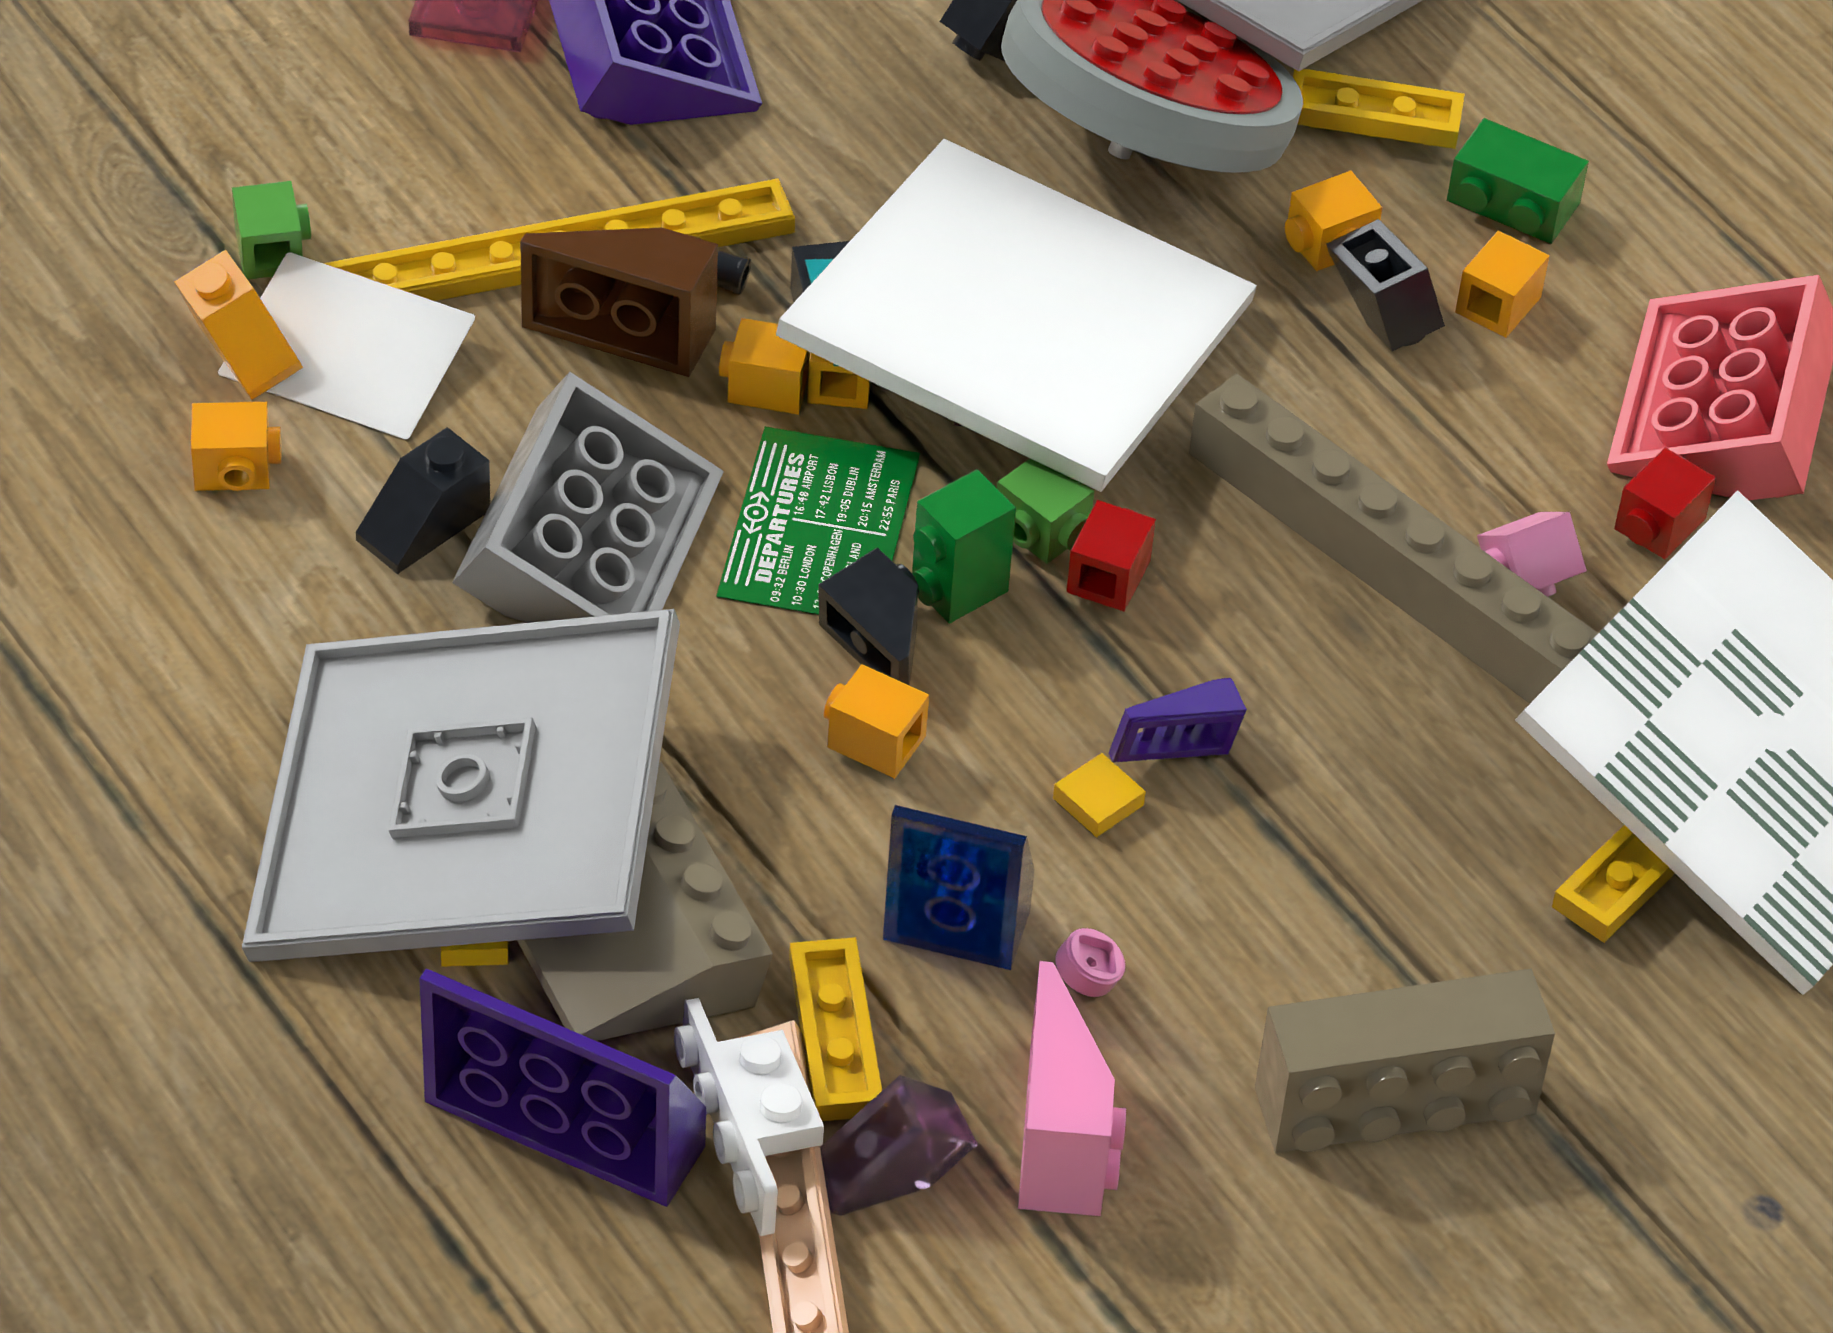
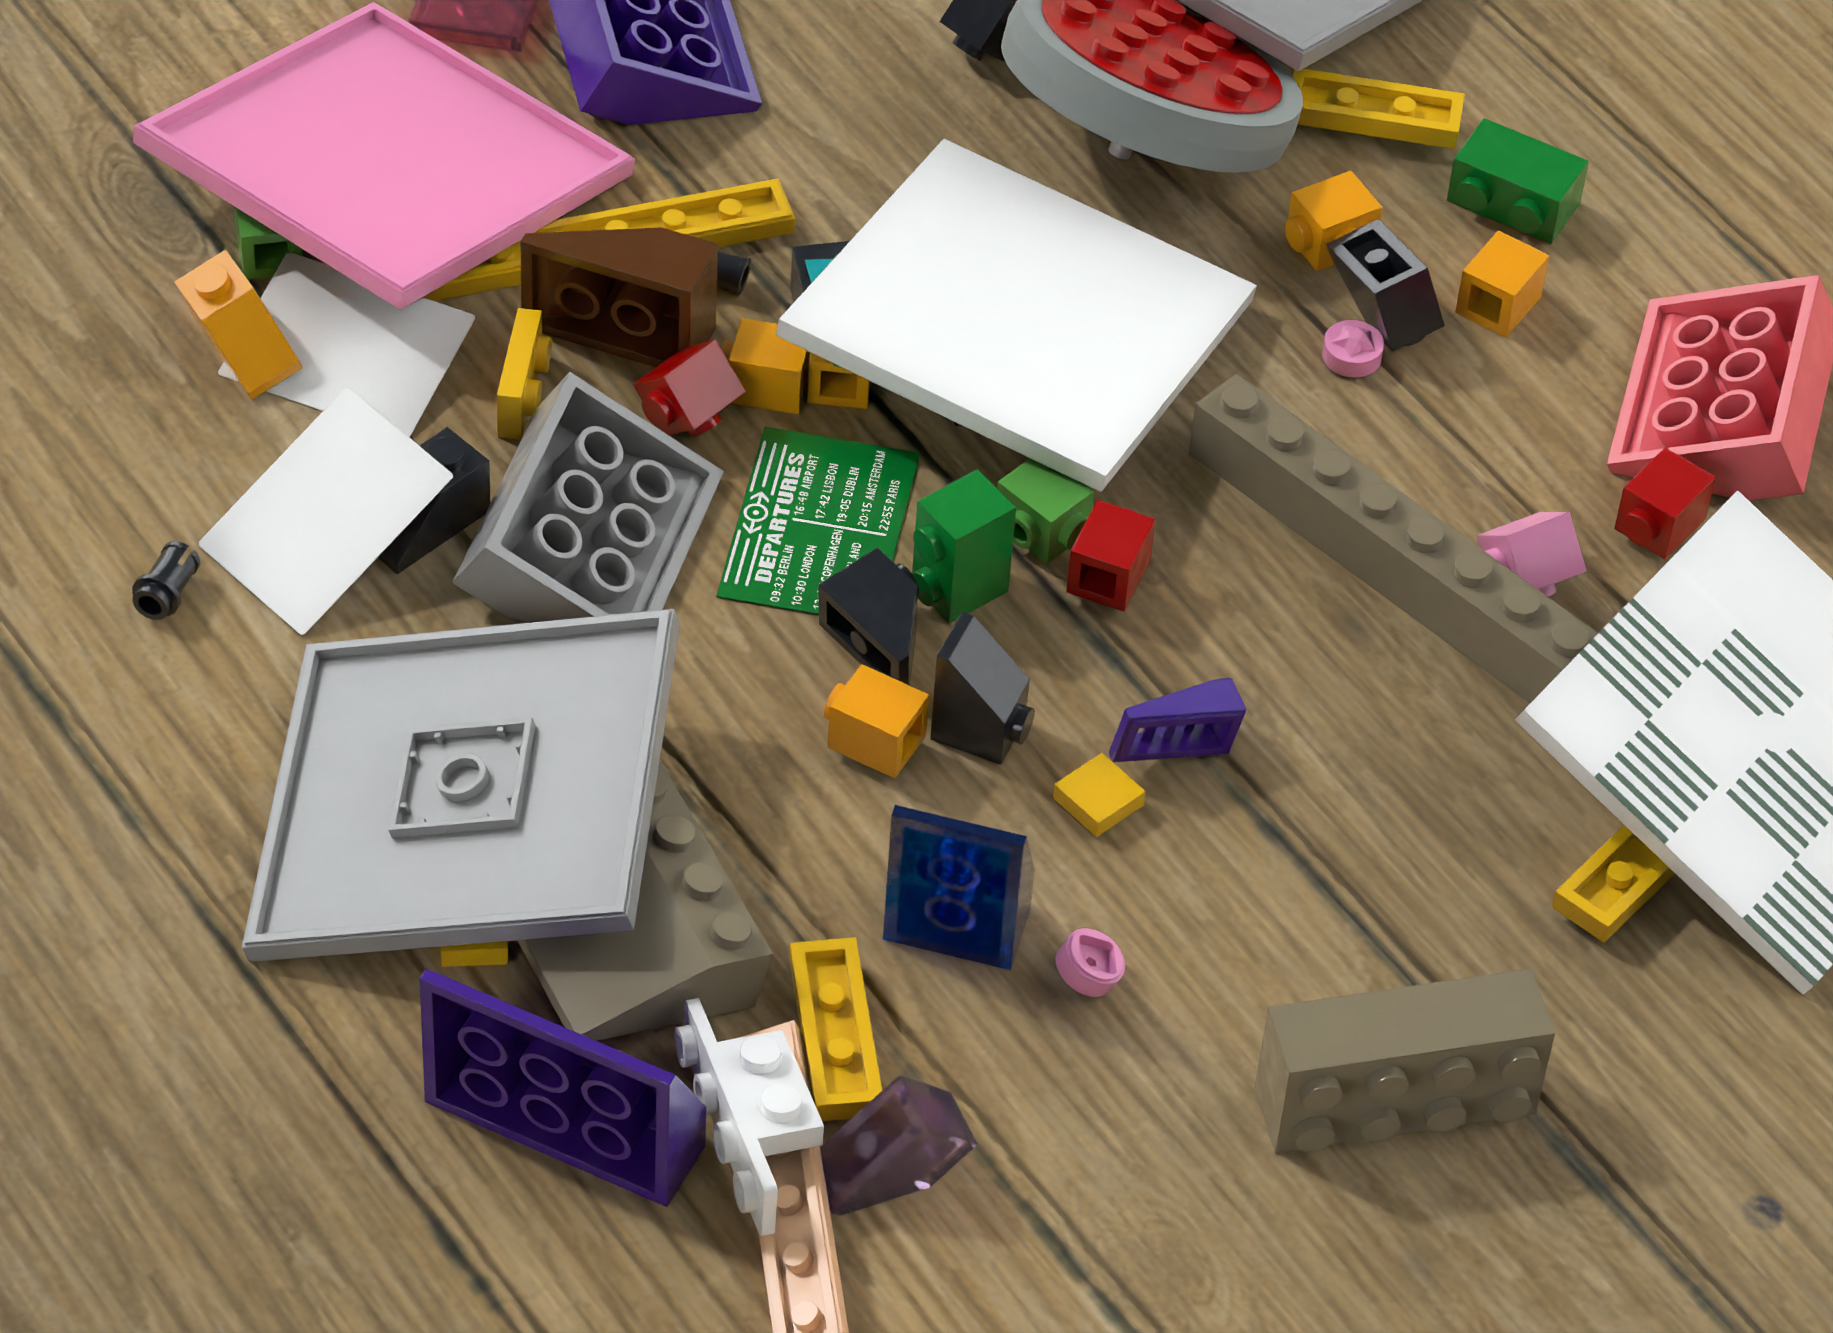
(159, 590): none -> black pin
(233, 446): light orange brick -> none
(325, 510): none -> white sticker
(384, 153): none -> bright pink tile
(518, 389): none -> yellow plate
(689, 390): none -> brick
(979, 694): none -> black slope
(1070, 1118): bright pink slope -> none
(1352, 348): none -> bright pink tile

